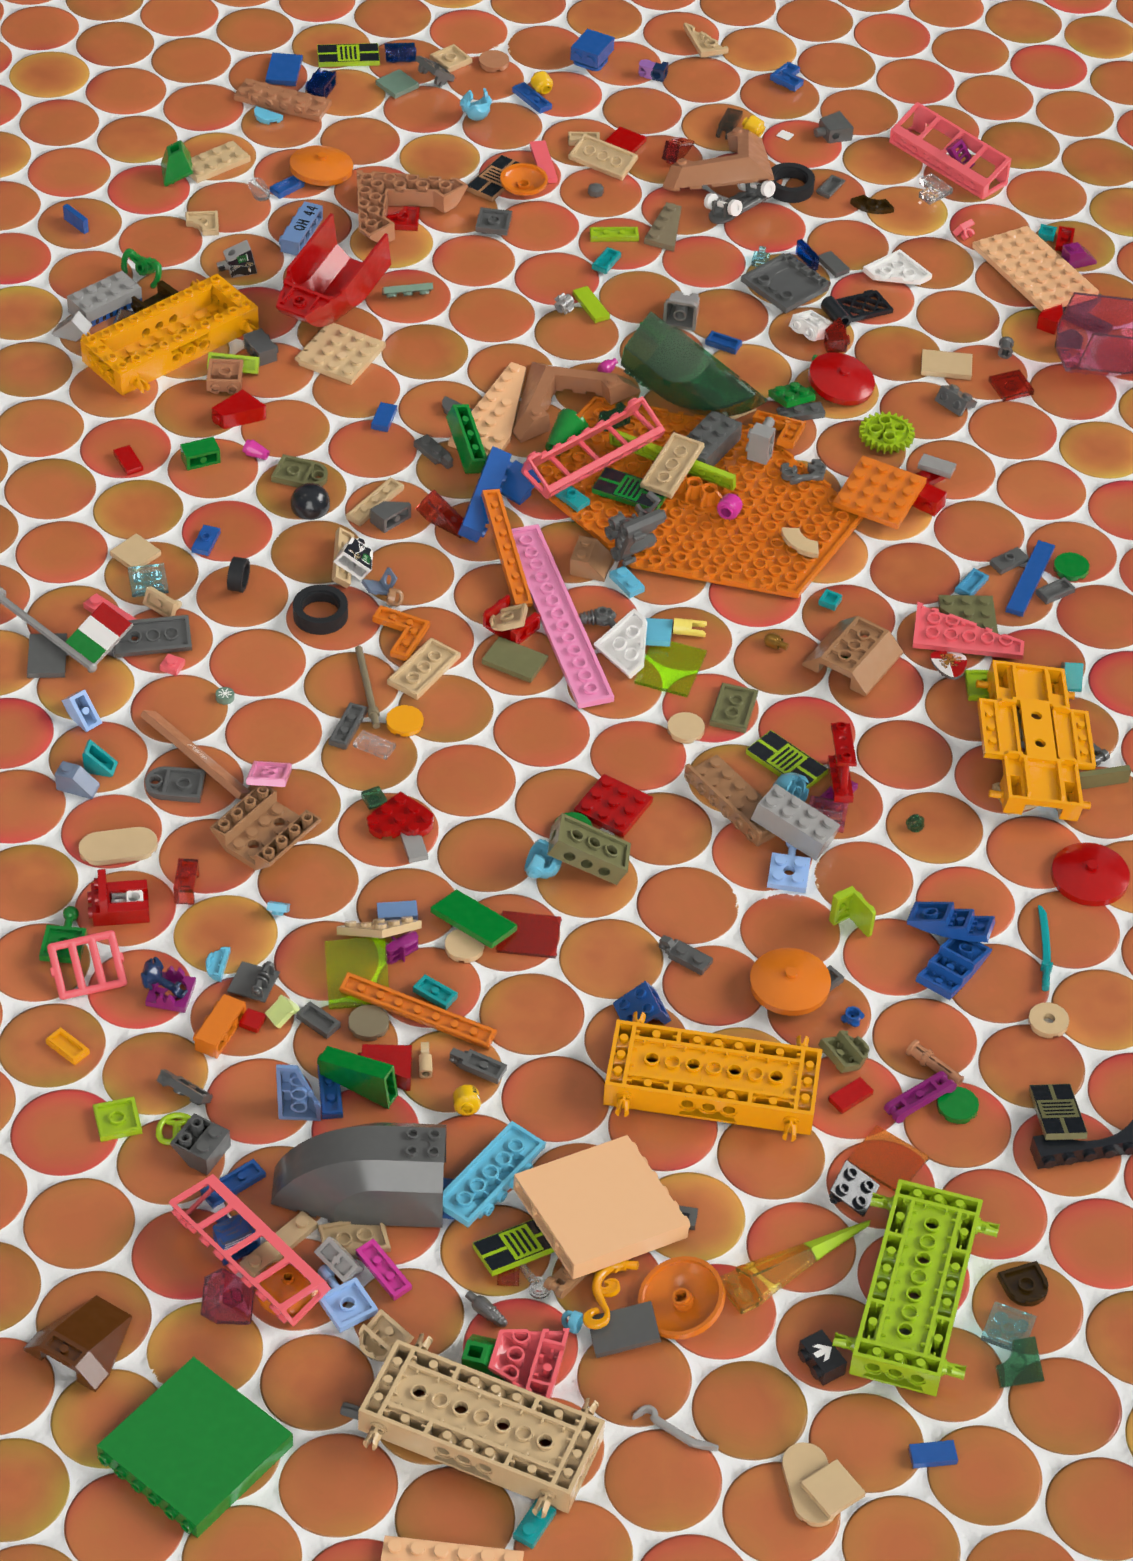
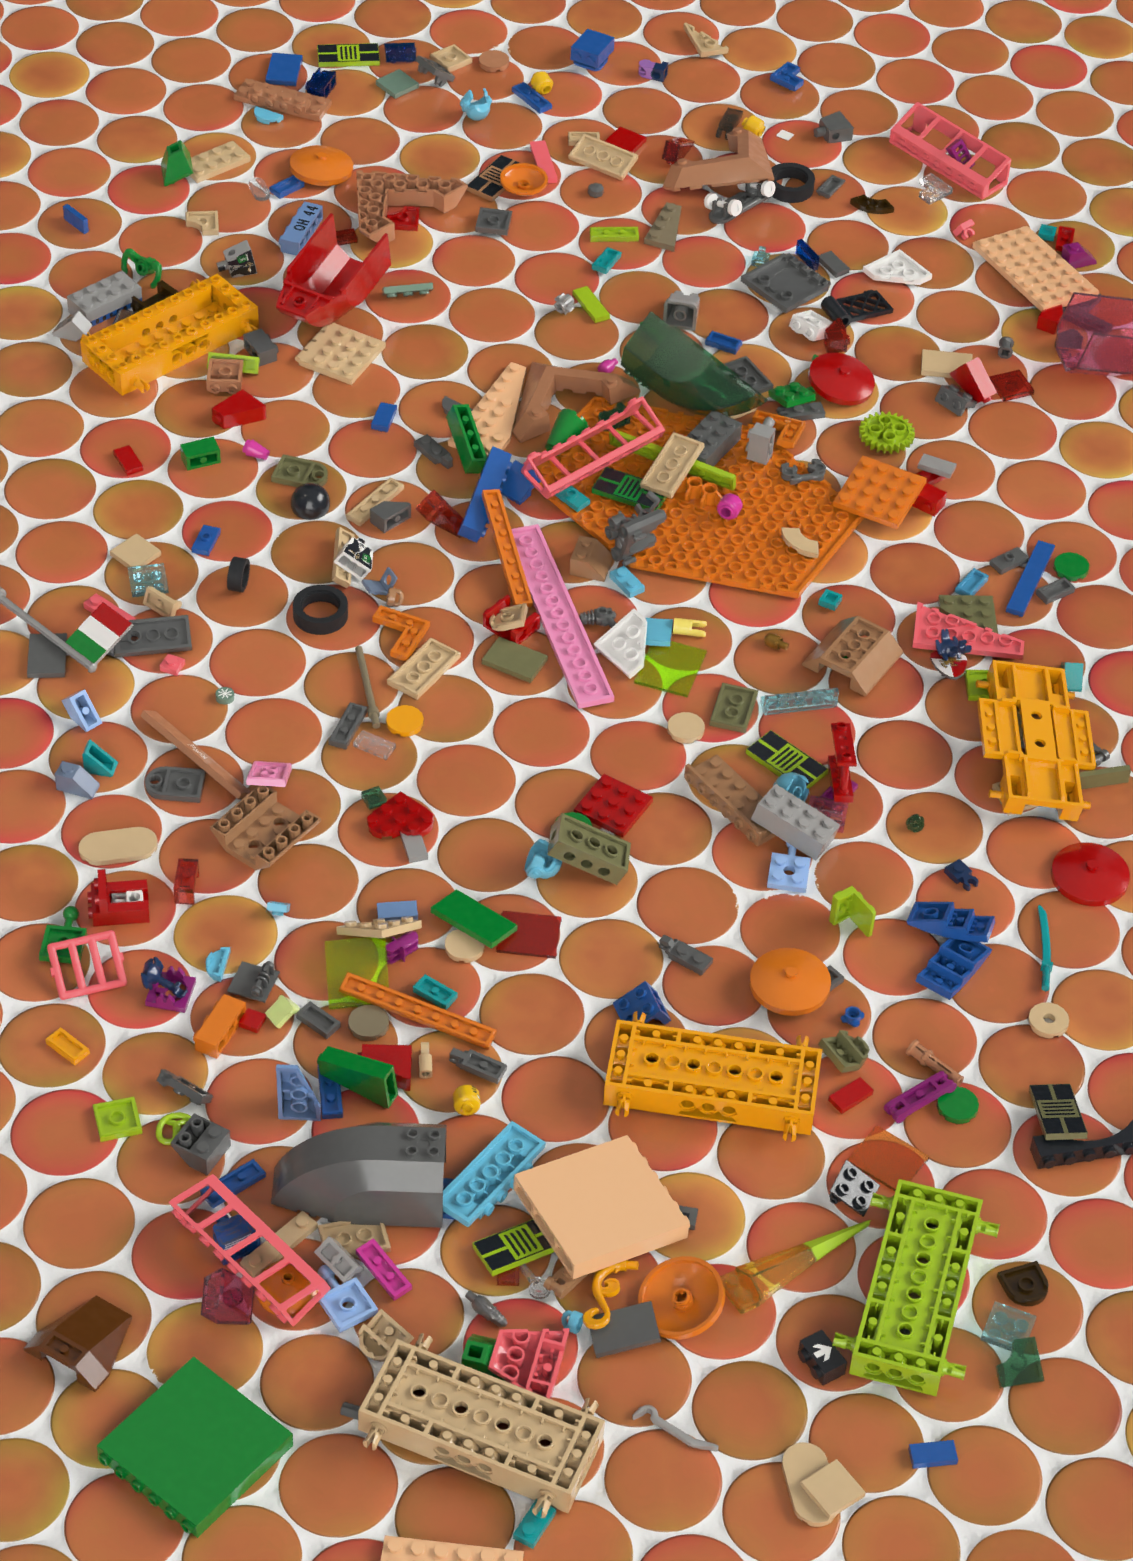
(346, 236): none -> clear red tile
(750, 373): none -> dark grey tile
(799, 701): none -> clear light blue fence
(951, 648): none -> dark blue piece
(960, 872): none -> dark blue plate
(974, 380): none -> slope

